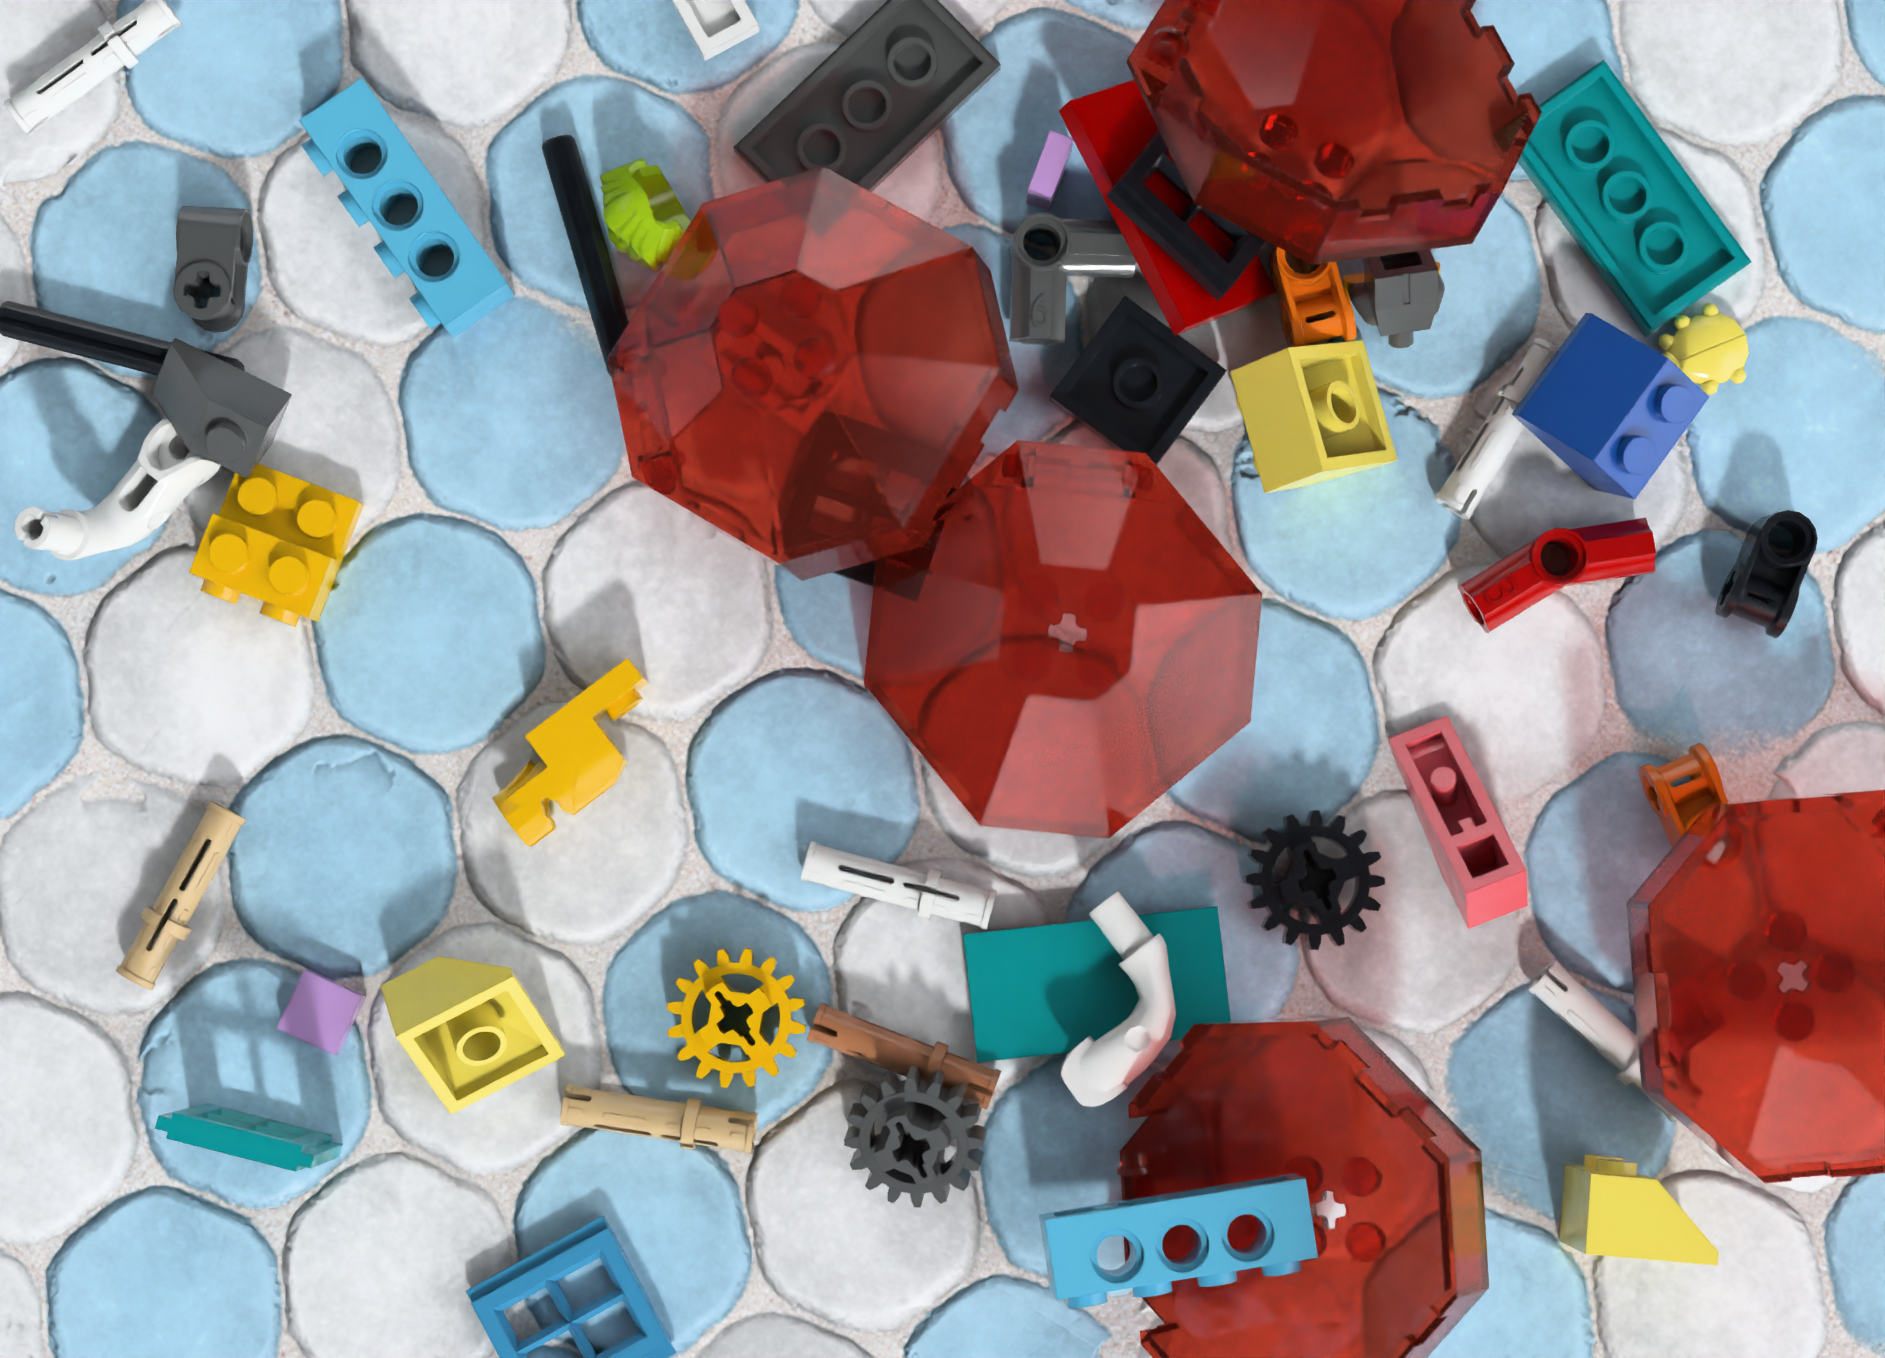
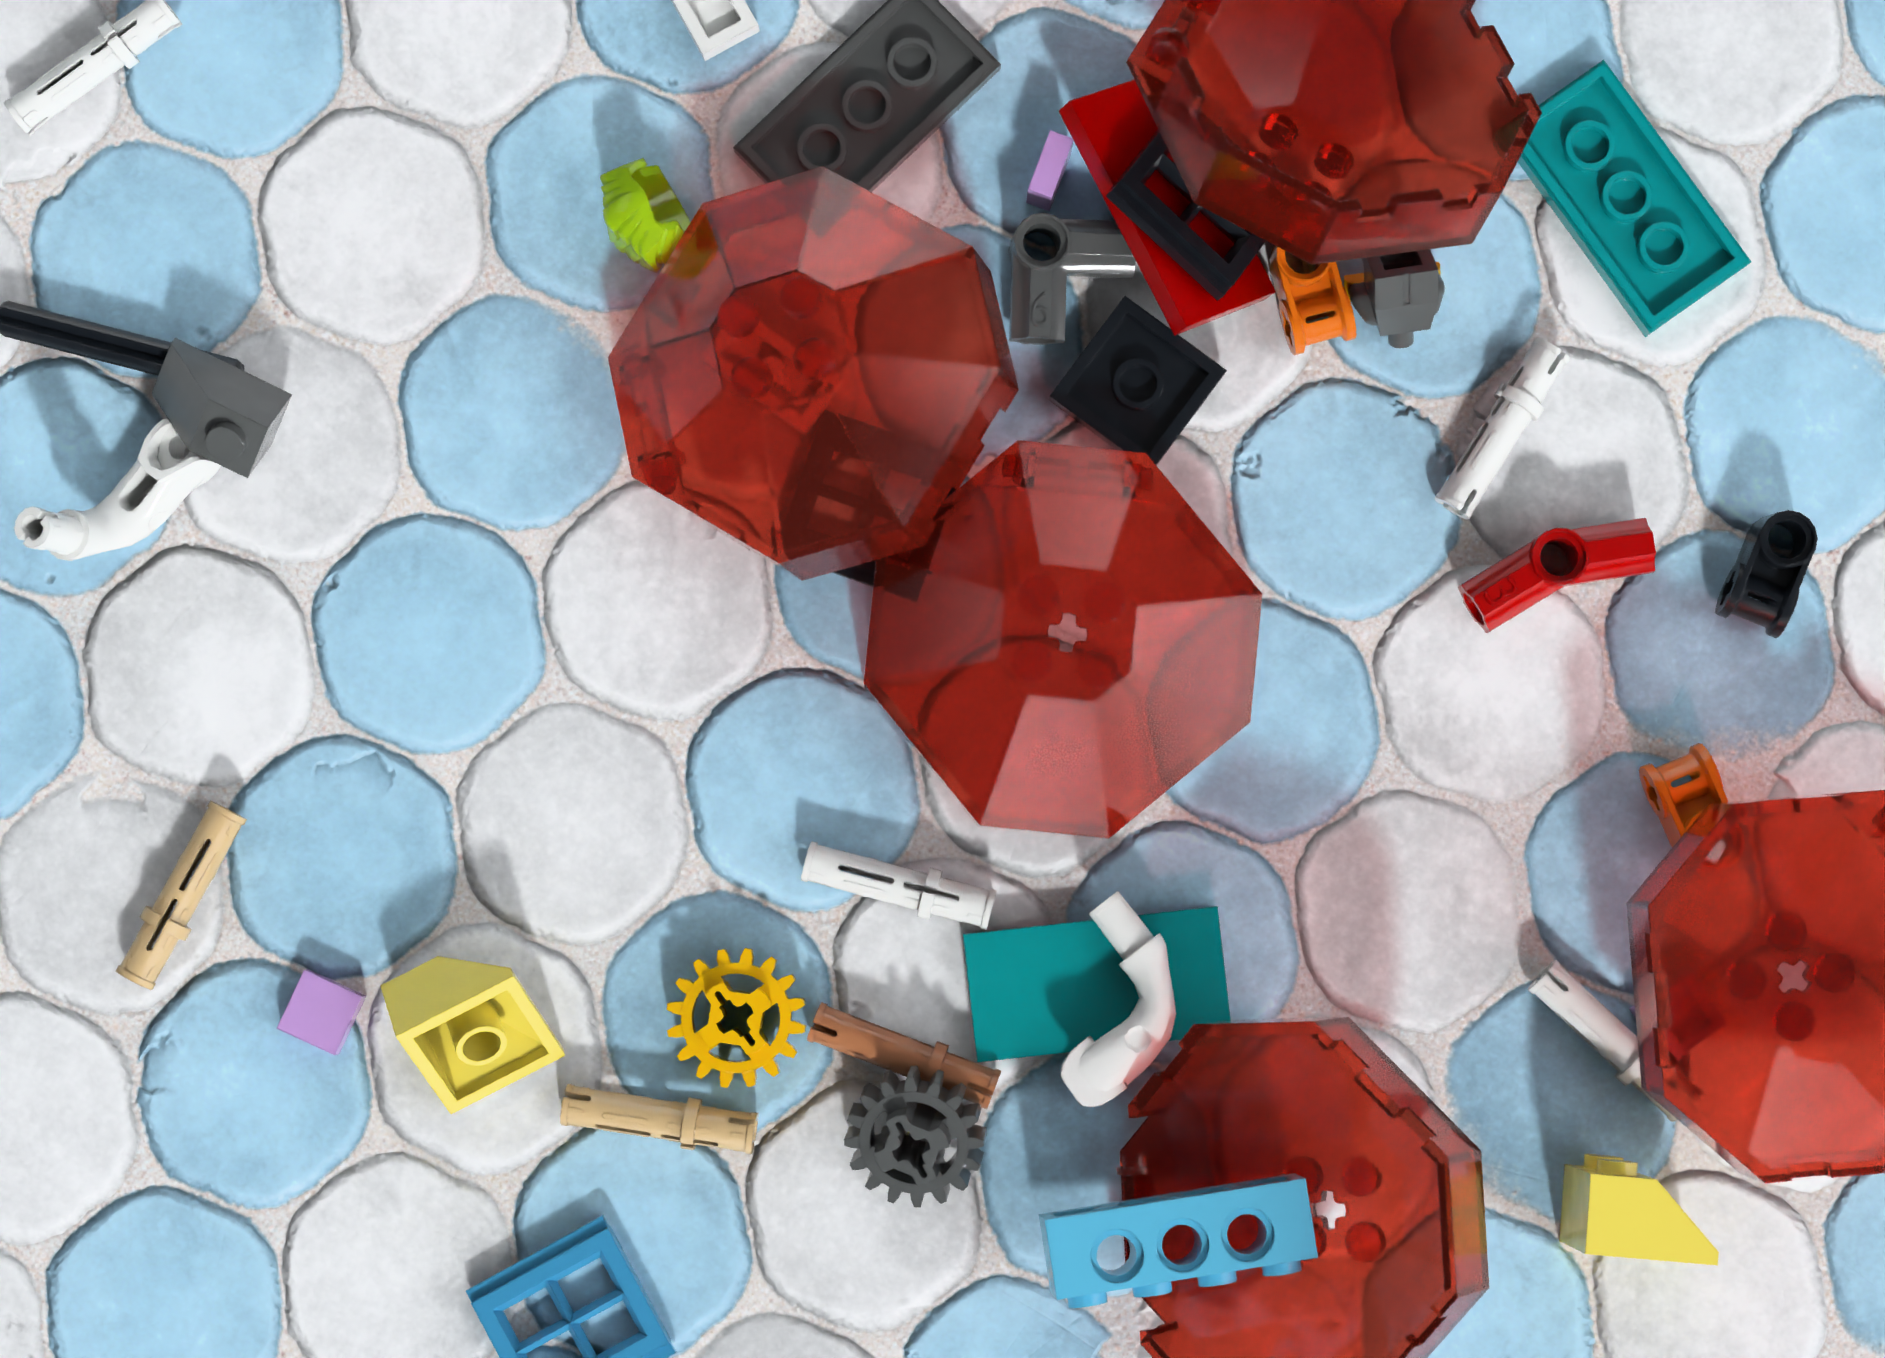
(212, 254): dark grey piece -> none
(249, 1137): teal piece -> none
(276, 544): yellow plate -> none
(359, 122): medium azure brick -> none
(575, 755): yellow plate -> none
(586, 241): black axle -> none
(1312, 414): light yellow slope -> none
(1327, 908): black gear -> none
(1460, 823): coral slope -> none
(1610, 407): blue slope -> none
(1707, 348): light yellow piece -> none

